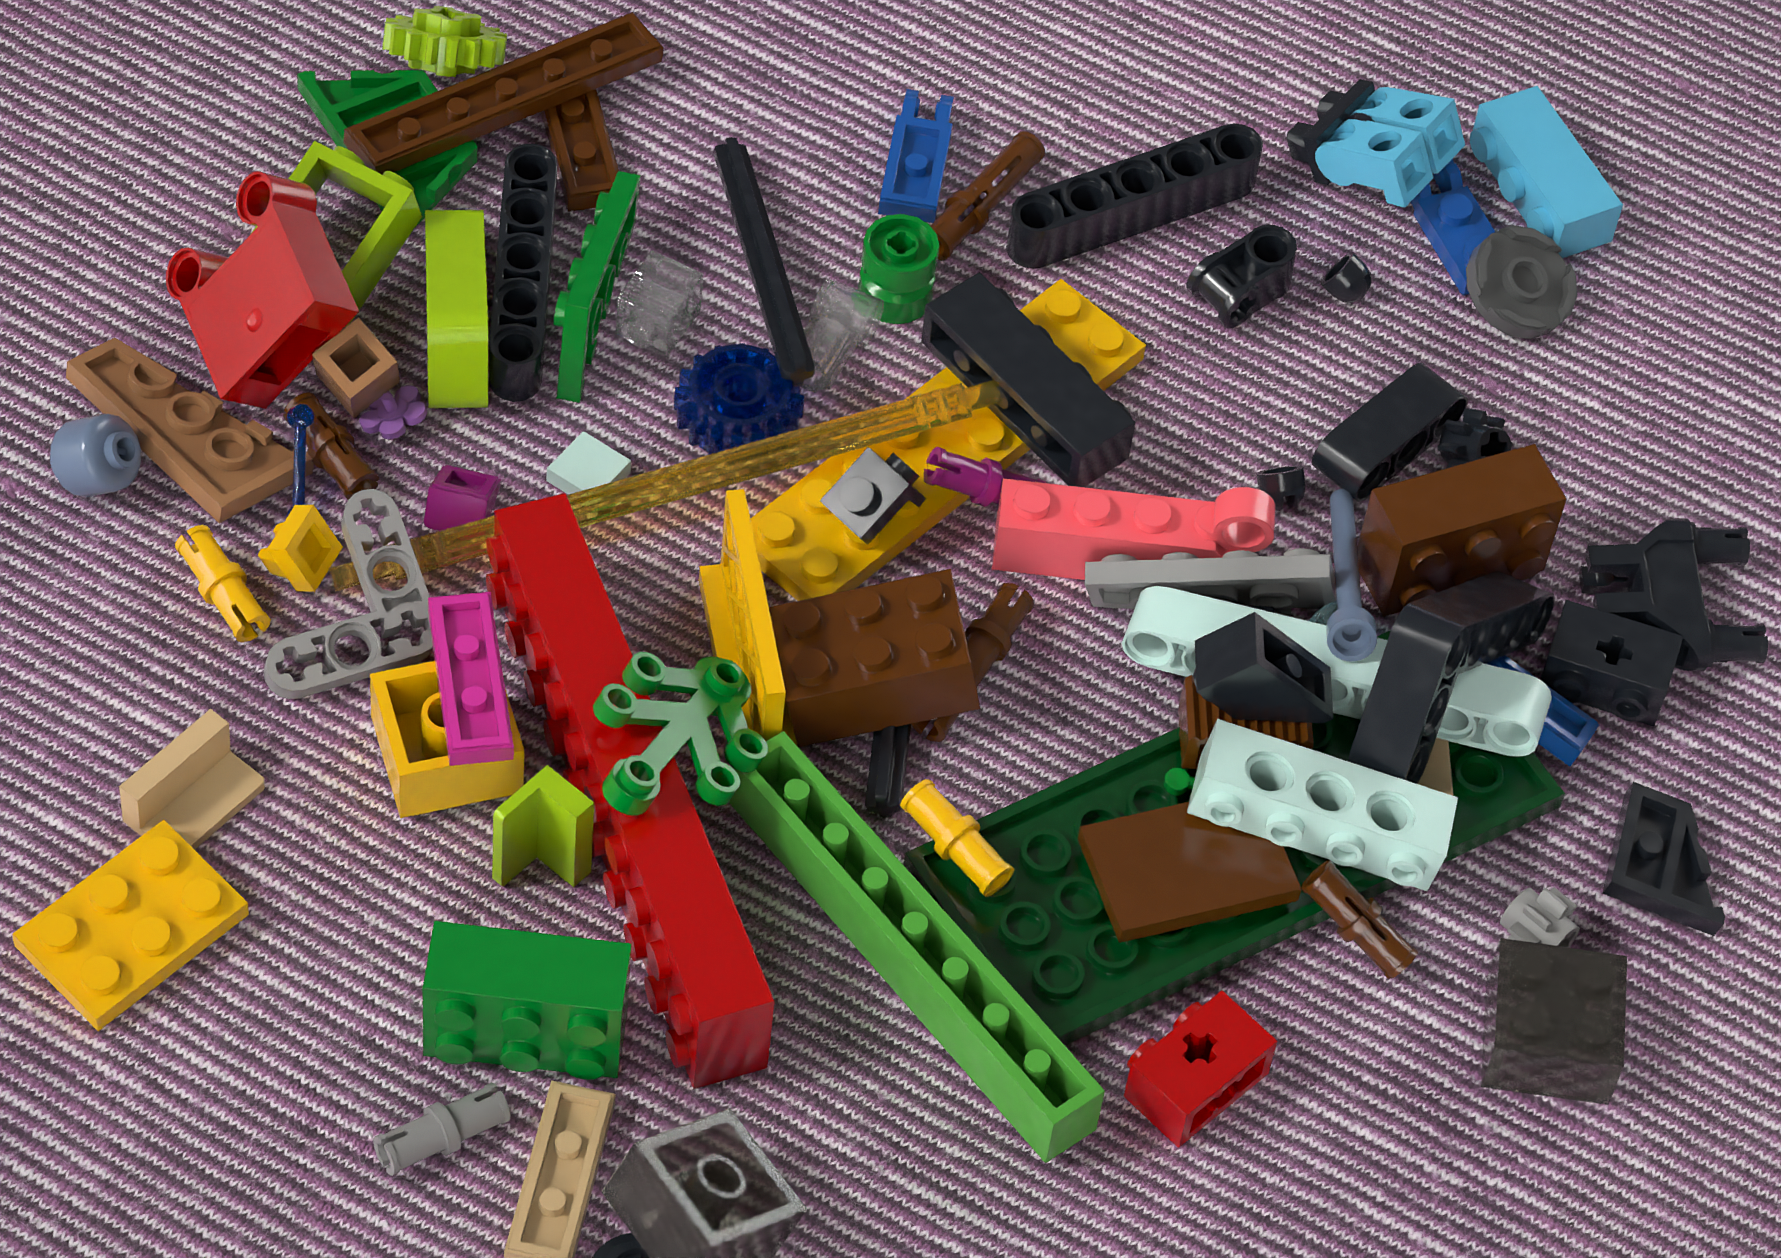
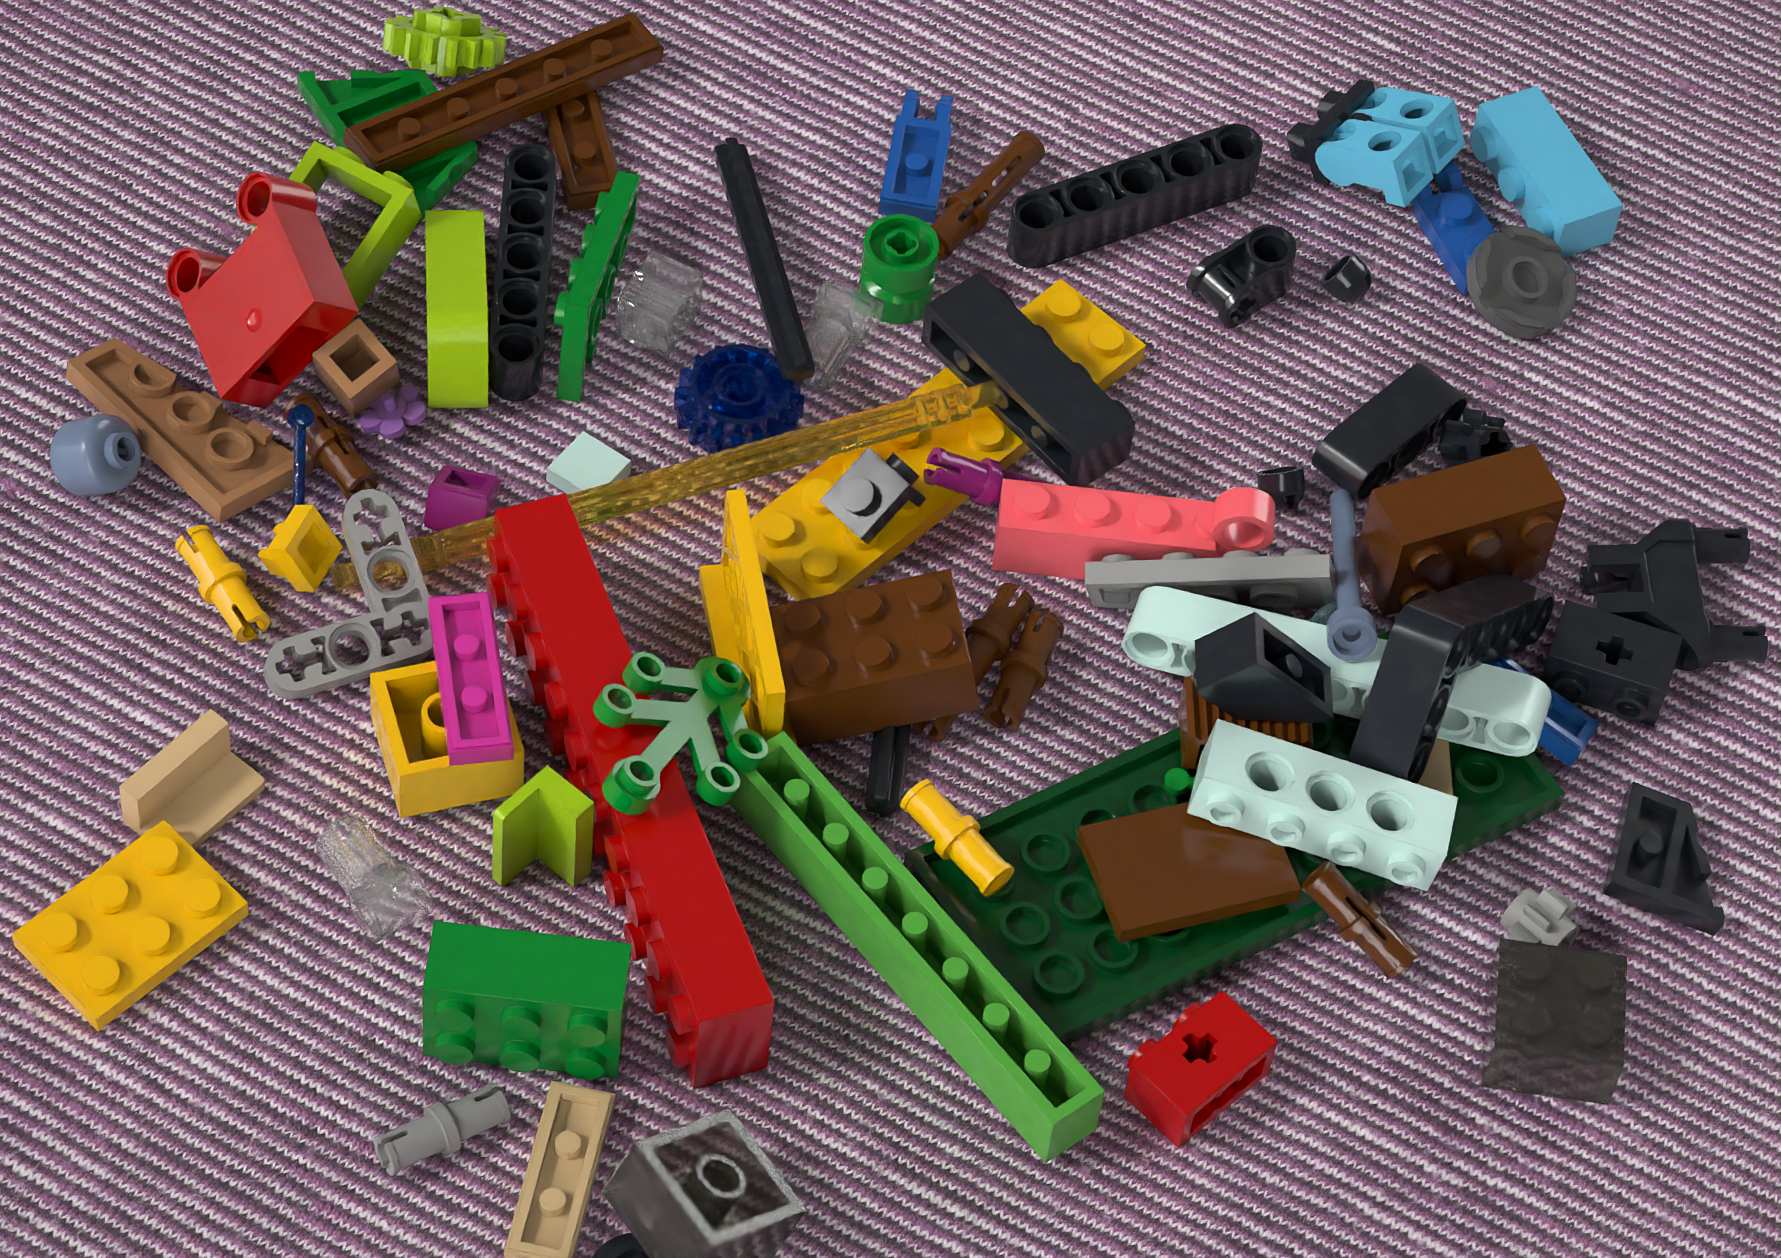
(378, 889): none -> clear piece
(1023, 670): none -> reddish brown pin

